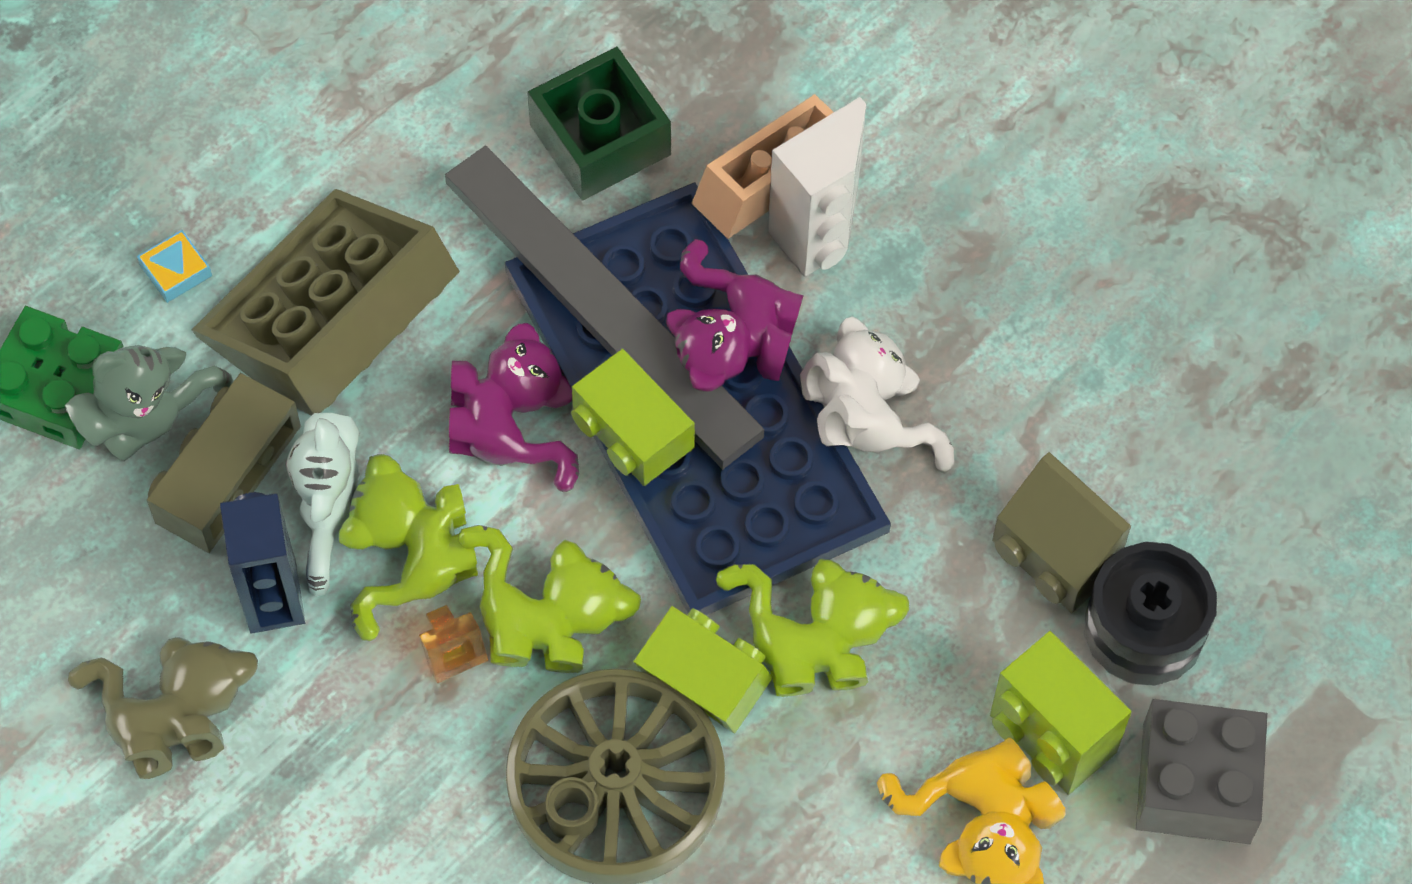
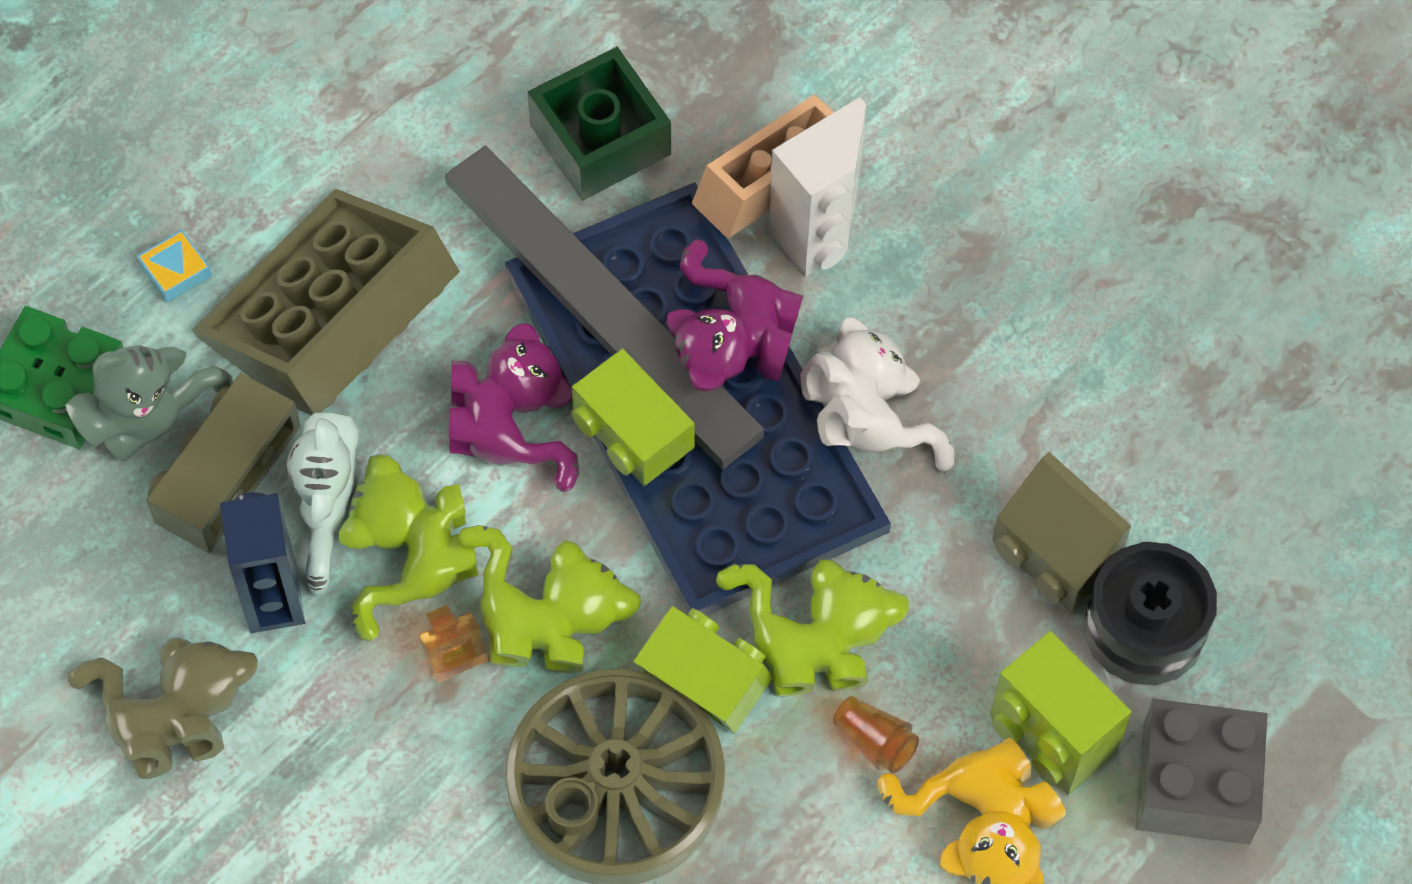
(877, 734): none -> clear orange cone

